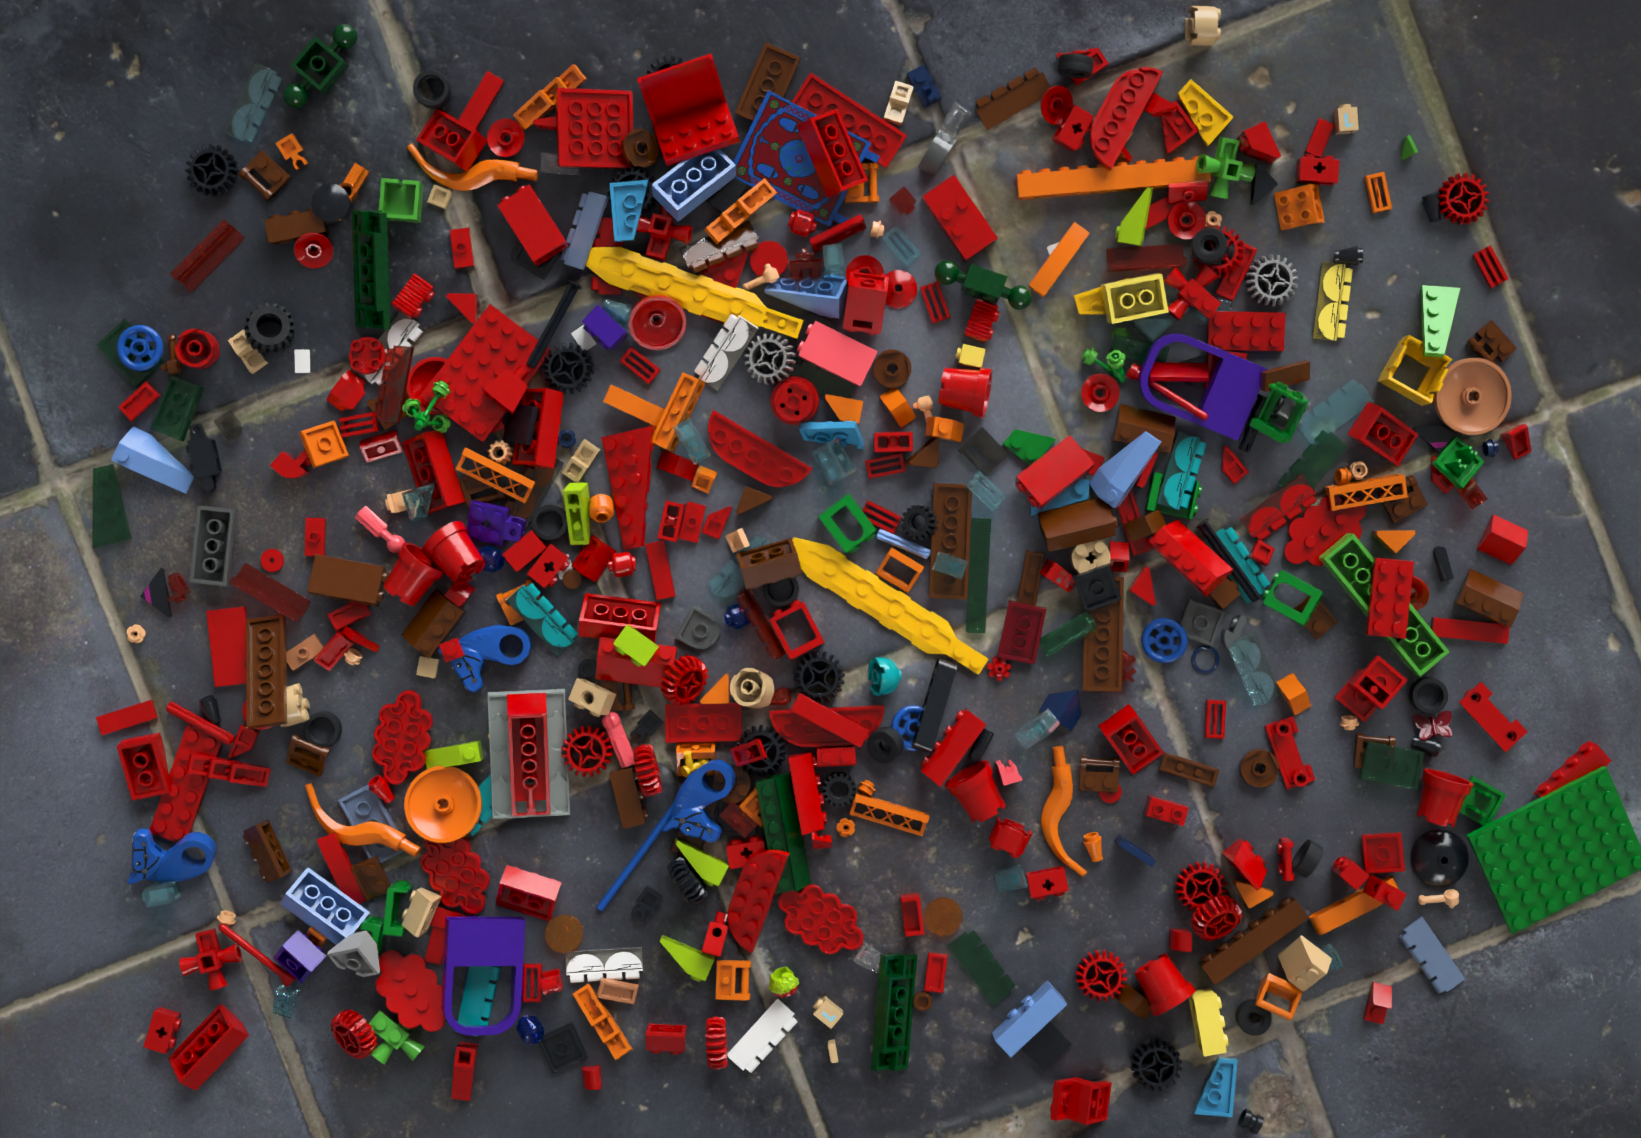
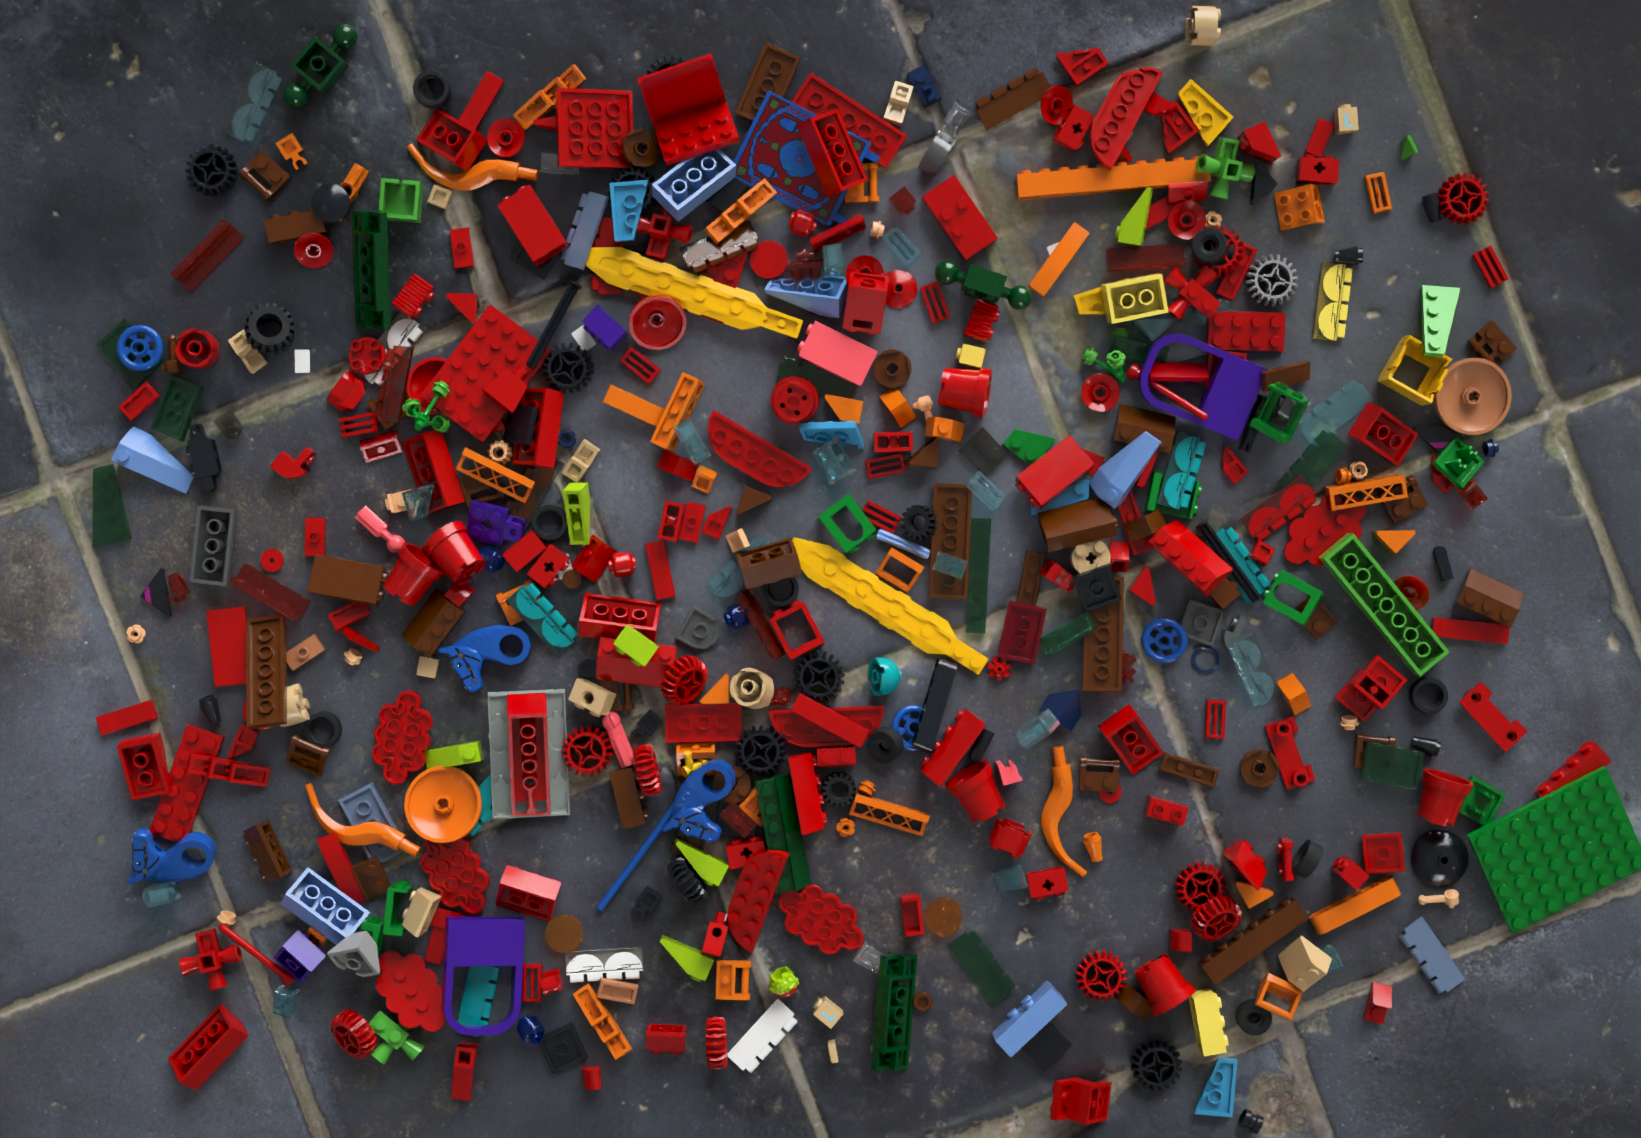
(155, 1038): red brick -> none
(200, 723): red axle -> none
(323, 444): orange tile -> none
(333, 651): red plate -> none
(380, 787): red cone -> none
(451, 649): red plate -> none
(601, 508): orange head -> none
(617, 310): clear light blue cone -> none
(629, 475): red wing -> none
(730, 349): white windscreen -> none
(748, 752): red slope -> none
(761, 346): light grey gear -> none
(769, 276): light nougat piece -> none
(821, 841): red tile -> none
(935, 972): red tile -> none
(1075, 65): black tyre -> none
(1136, 851): dark blue tile -> none
(1385, 892): red torso -> none
(1389, 597): red plate -> none
(1433, 727): dark red piece -> none
(1503, 540): red slope -> none
(1517, 441): red slope -> none

